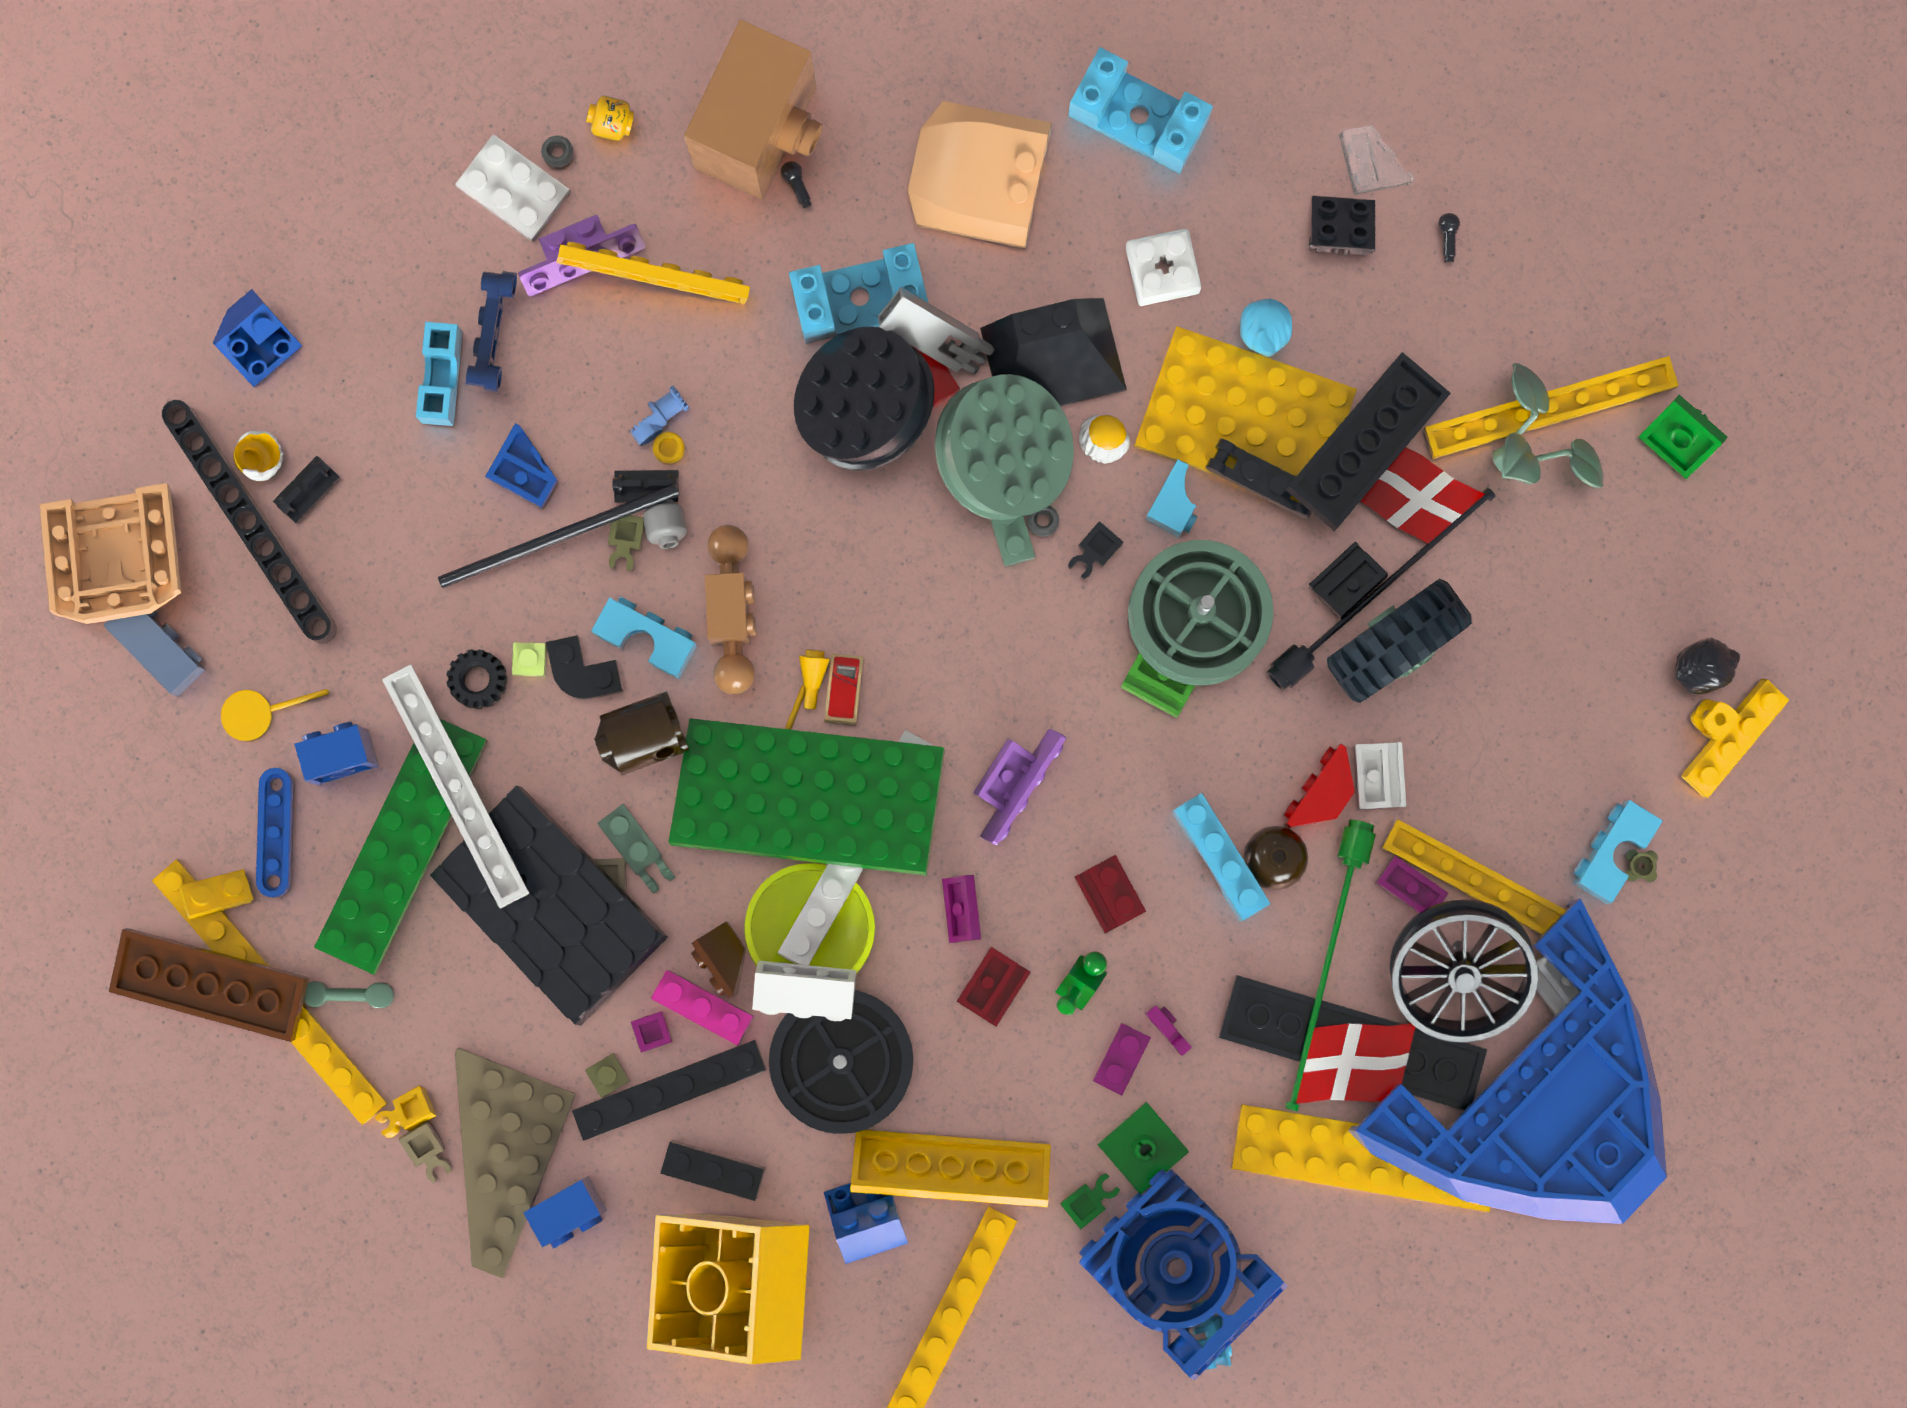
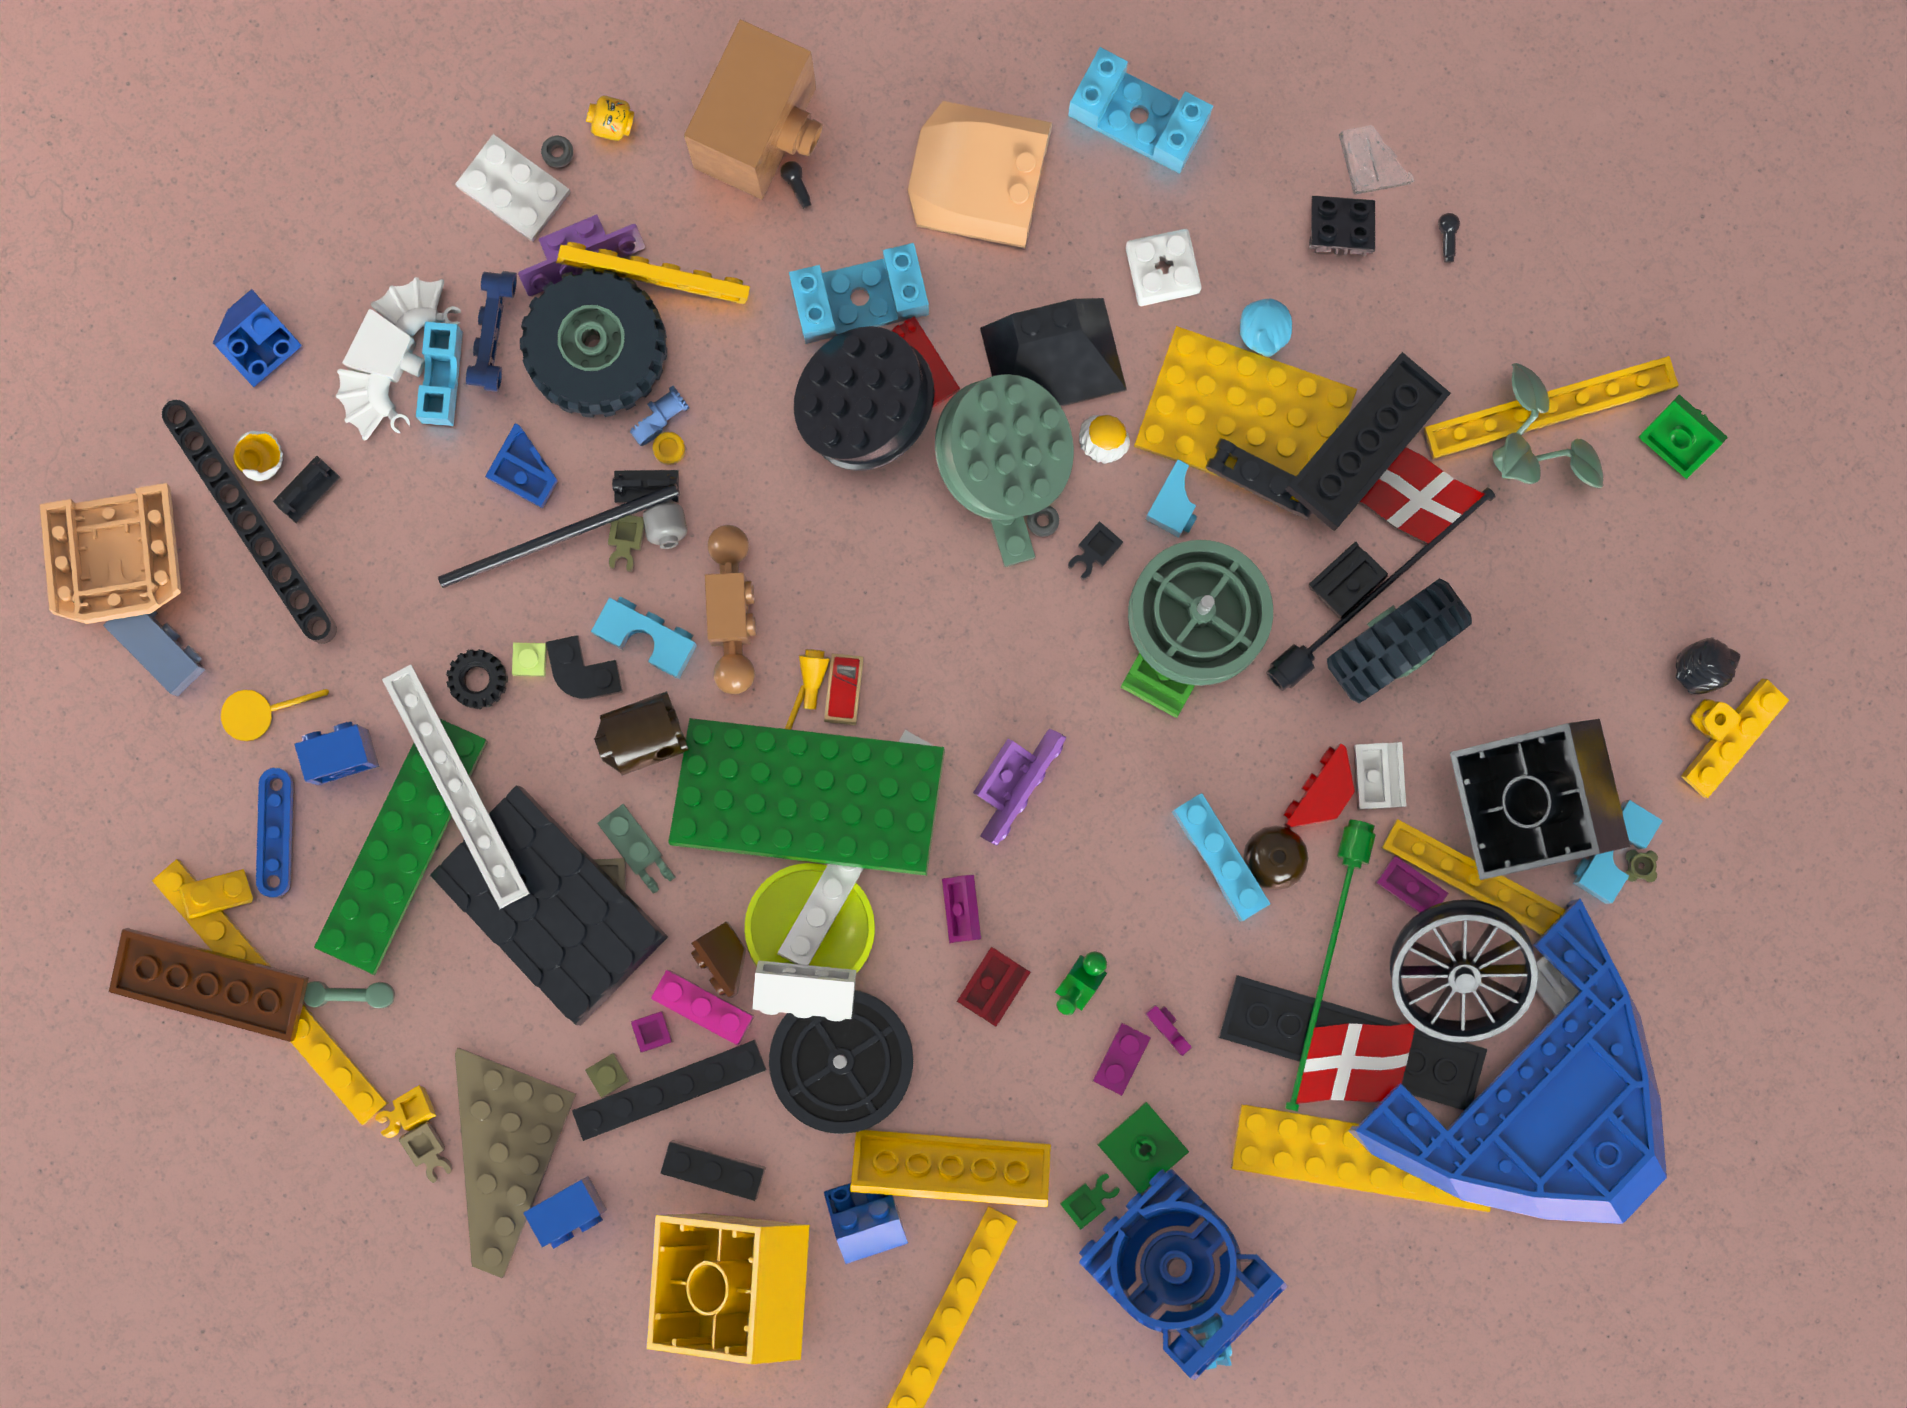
(385, 350): none -> white torso
(587, 310): none -> black wheel
(929, 327): light grey hinge -> none
(1110, 894): dark red plate -> none
(1540, 798): none -> black brick

